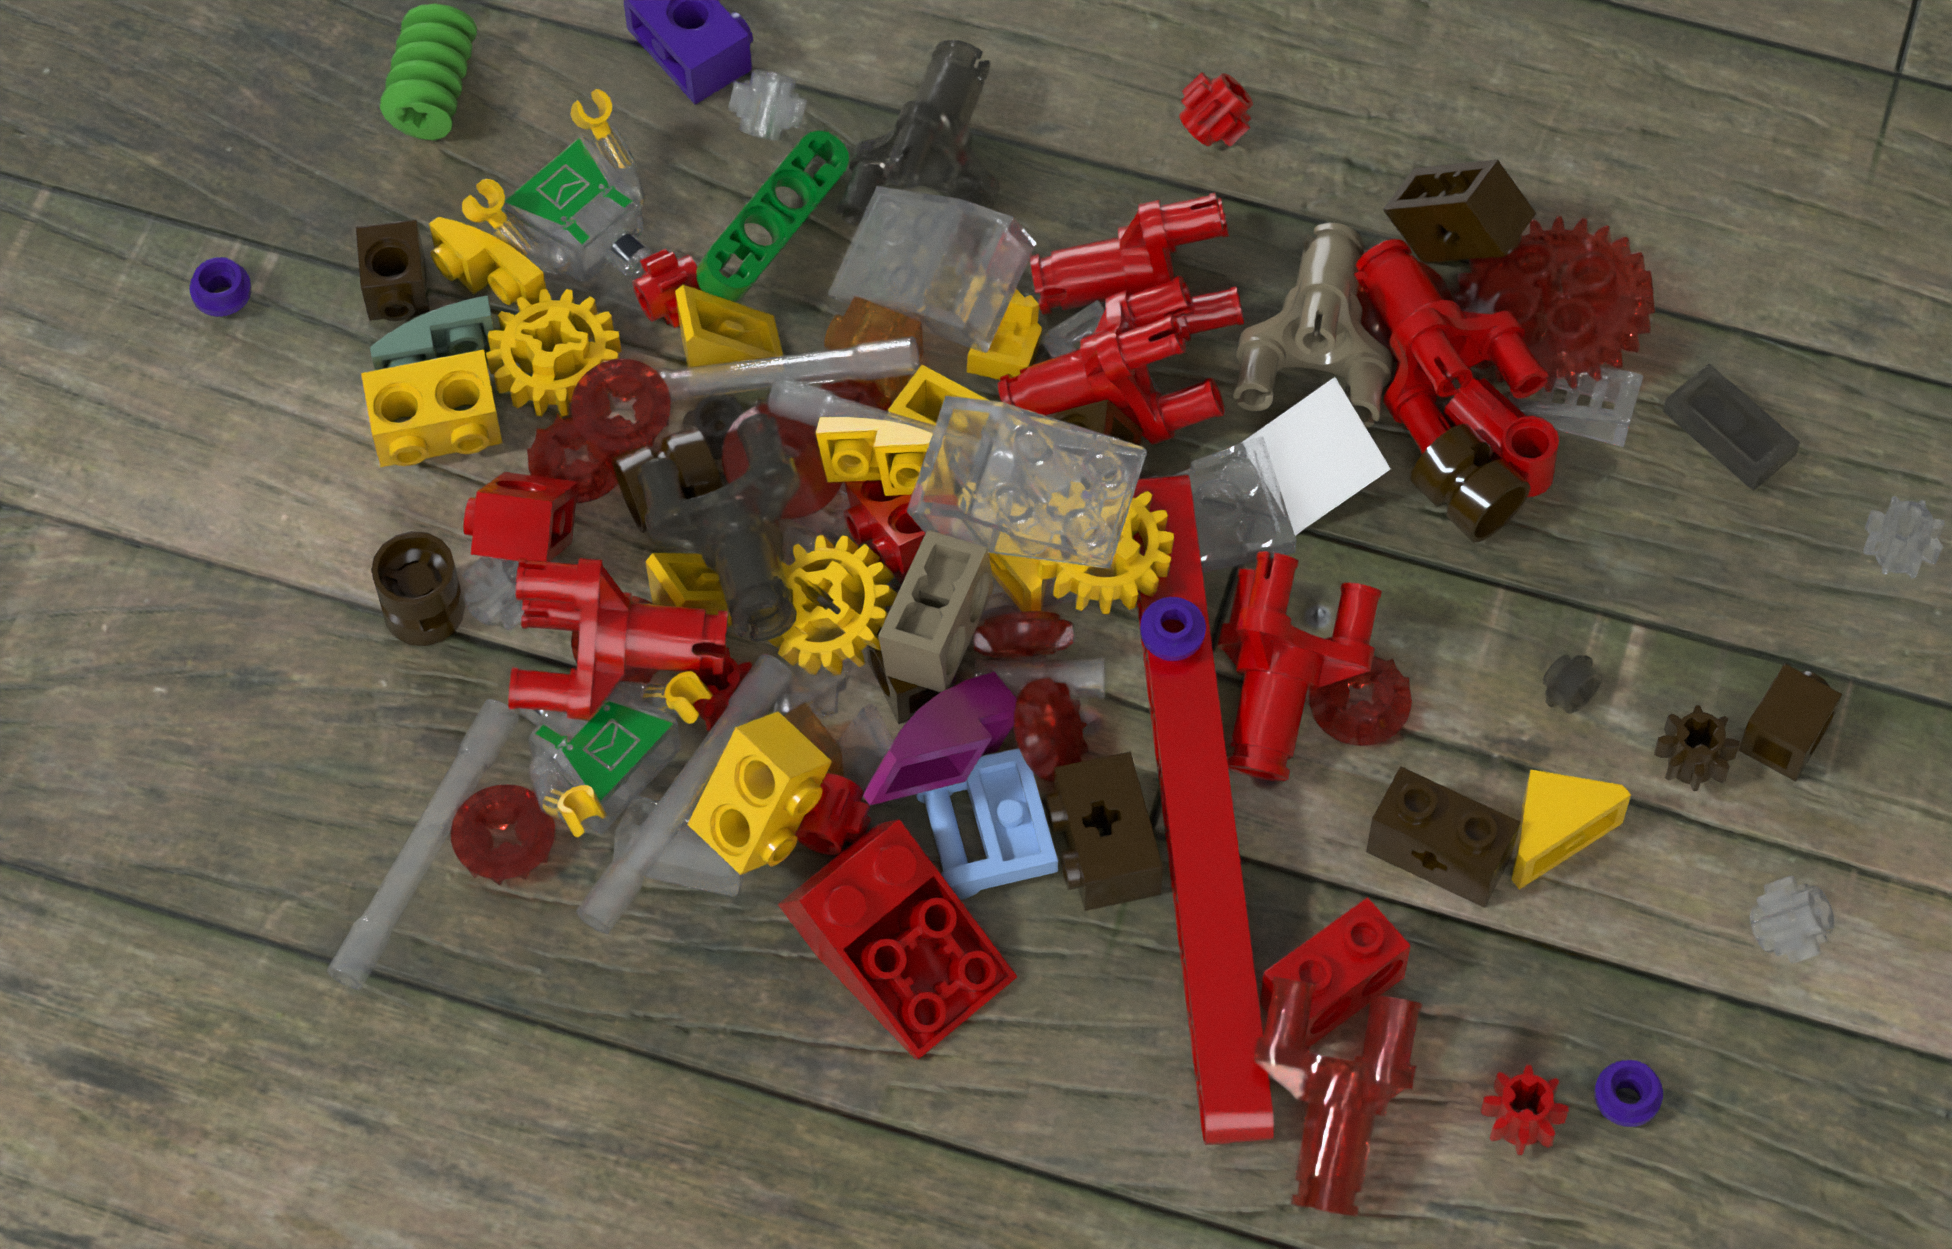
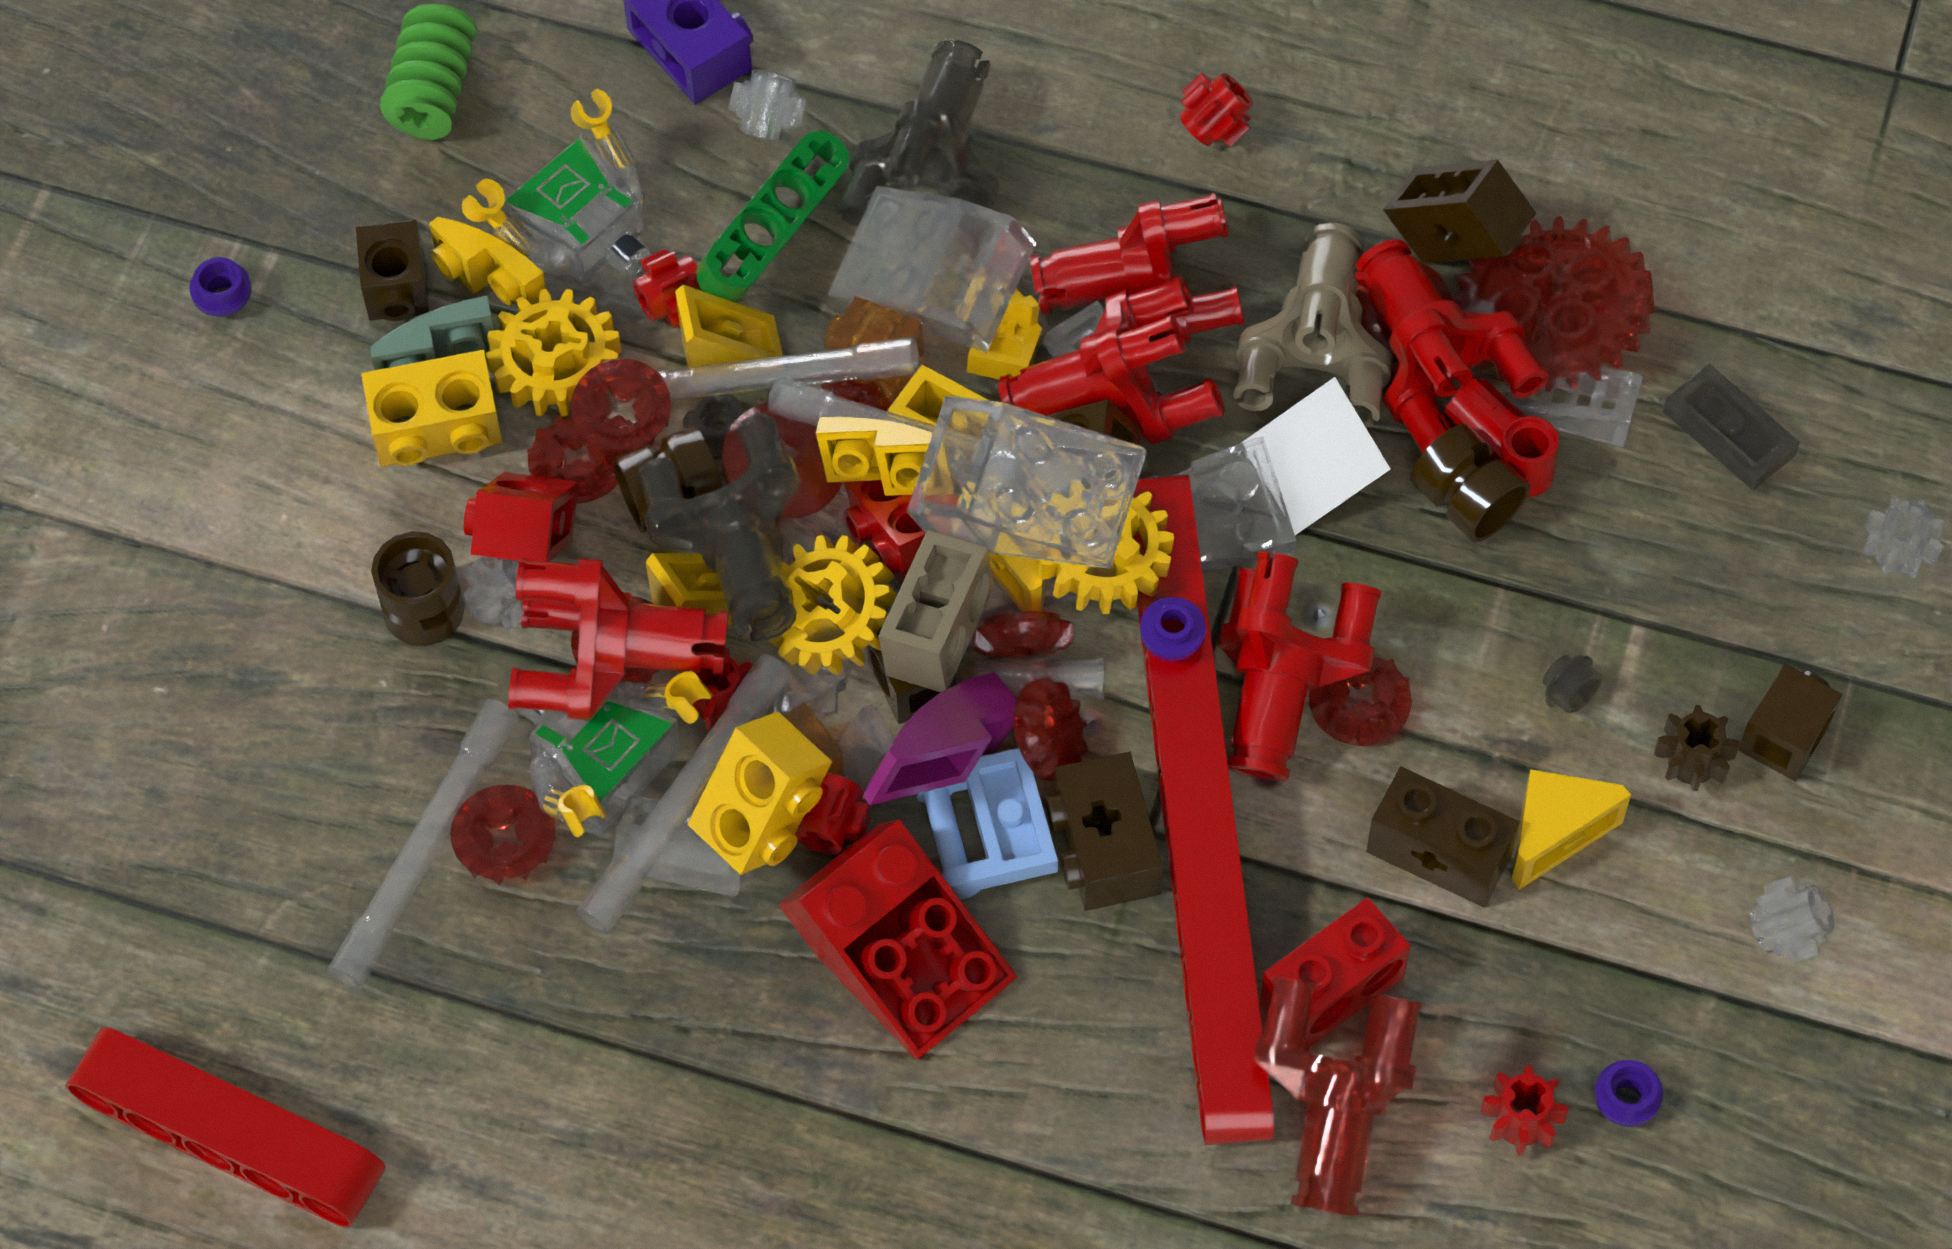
(226, 1127): none -> red beam

